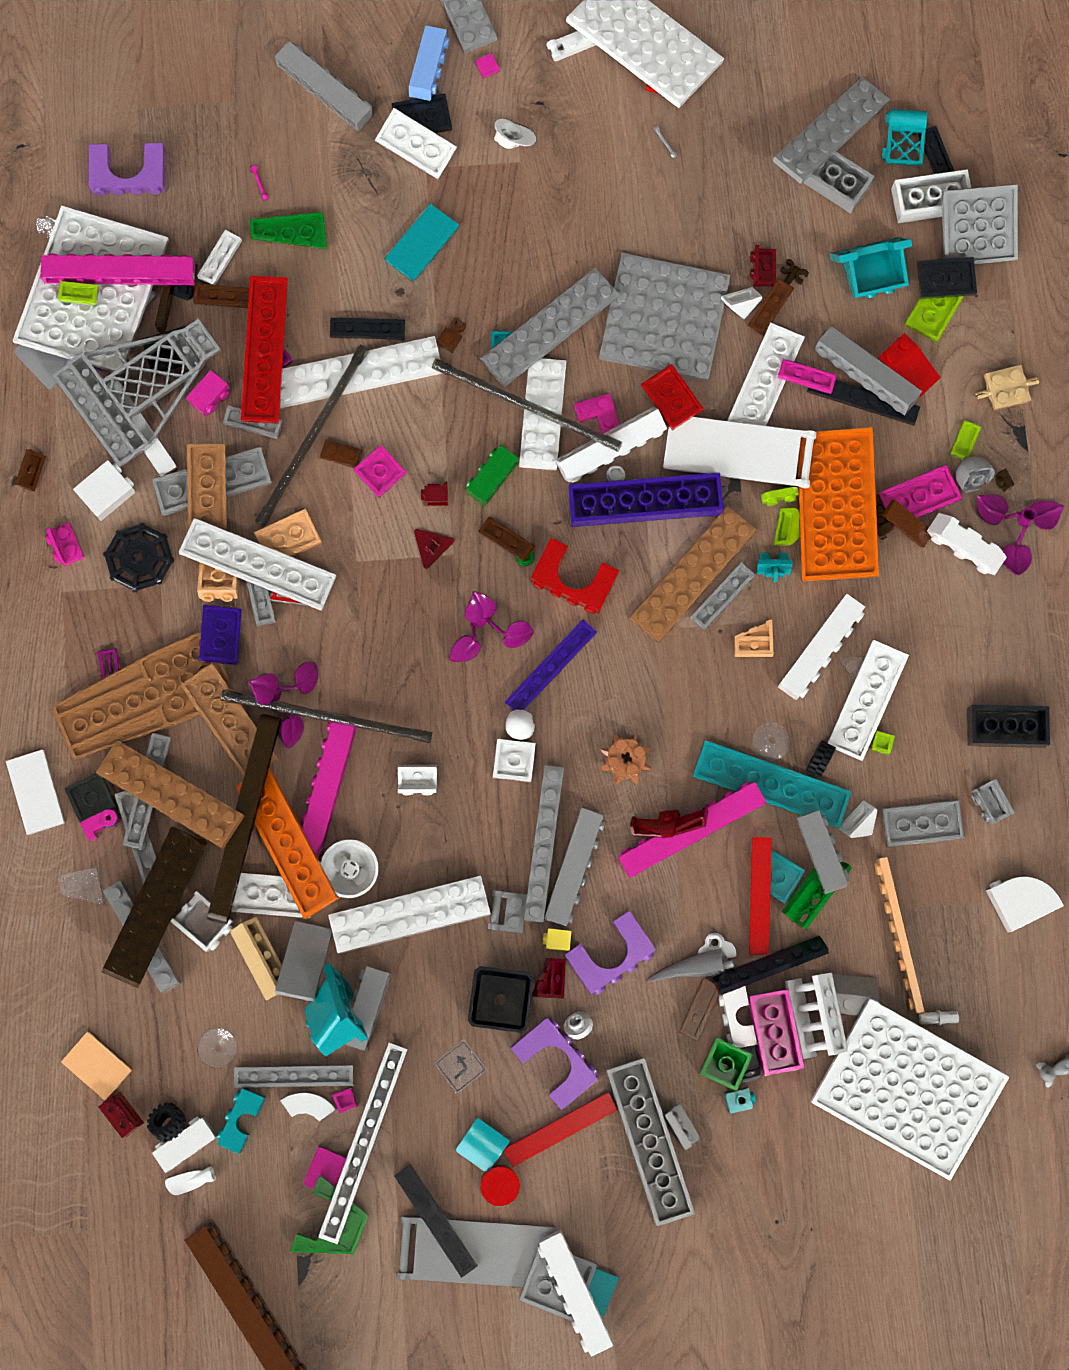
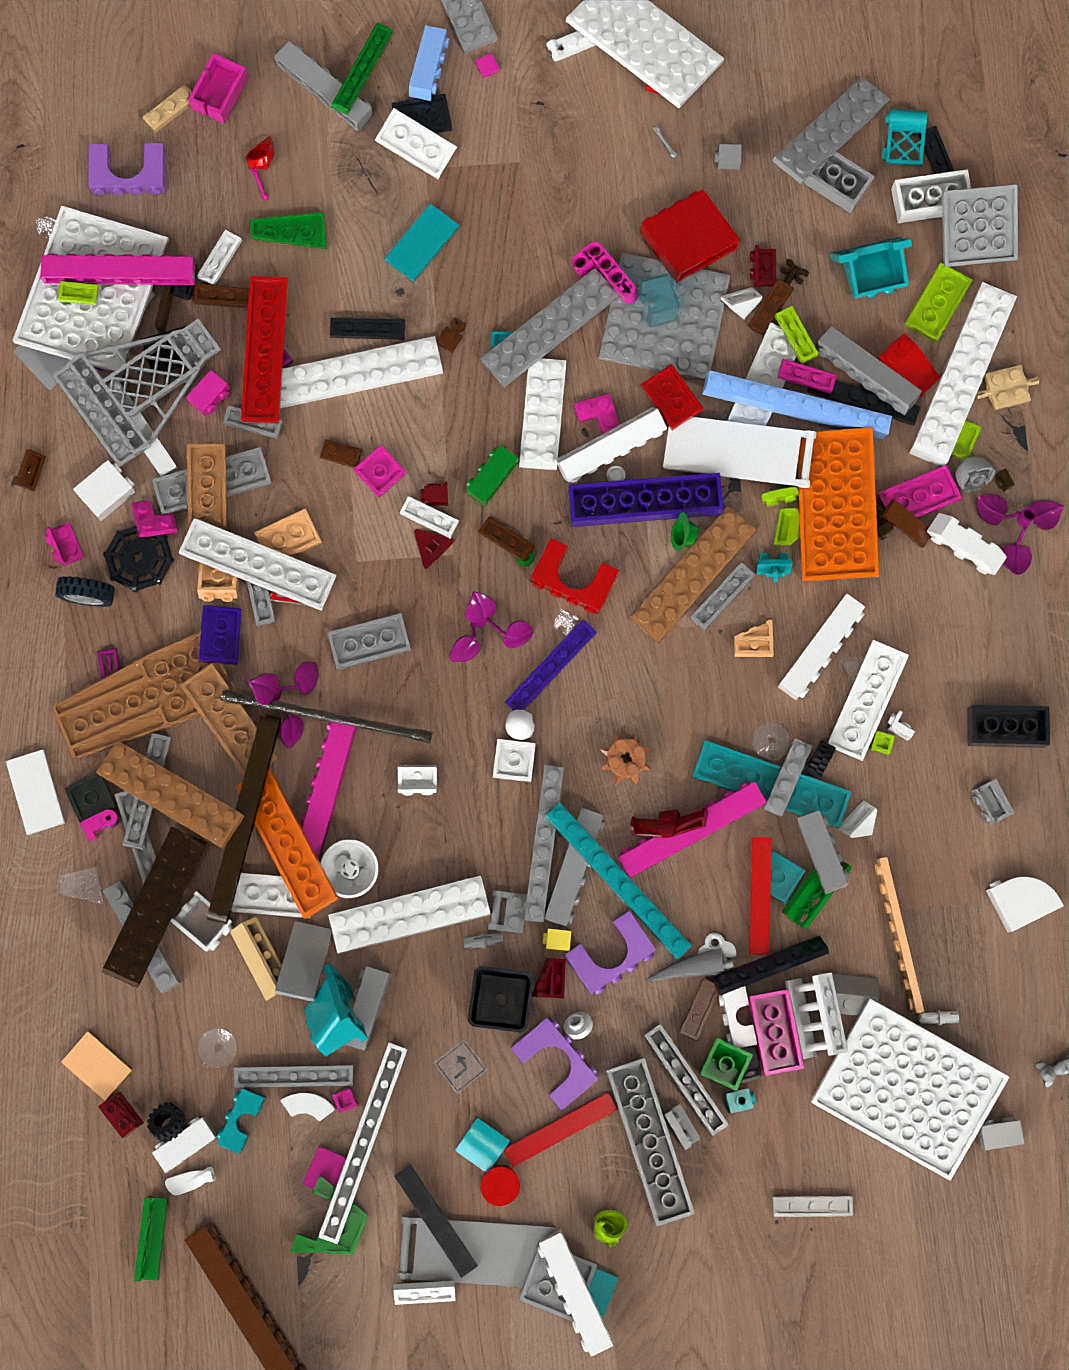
(85, 591): none -> black wheel
(151, 524): none -> dark pink plate
(151, 1238): none -> green fence
(168, 109): none -> tan plate
(221, 92): none -> dark pink piece
(261, 155): none -> red piece
(267, 510): clear smoke piece -> none
(362, 68): none -> green tile
(369, 641): none -> light grey plate
(424, 1292): none -> white plate
(429, 517): none -> white plate
(483, 940): none -> light grey pin
(512, 135): white piece -> none
(565, 619): none -> clear tile
(605, 440): clear smoke piece -> none
(609, 1226): none -> lime helmet
(610, 274): none -> dark pink beam
(618, 880): none -> teal plate
(662, 293): none -> clear light blue piece
(683, 532): none -> green piece
(685, 1080): none -> light grey brick
(689, 235): none -> red brick
(728, 156): none -> light grey brick
(788, 777): none -> light grey plate
(794, 404): none -> light blue brick
(796, 335): none -> lime plate
(812, 1206): none -> tile
(901, 729): none -> white bracket
(922, 823): light grey tile -> none
(947, 278): black plate -> none
(962, 375): none -> white brick
(1001, 1134): none -> light grey hinge

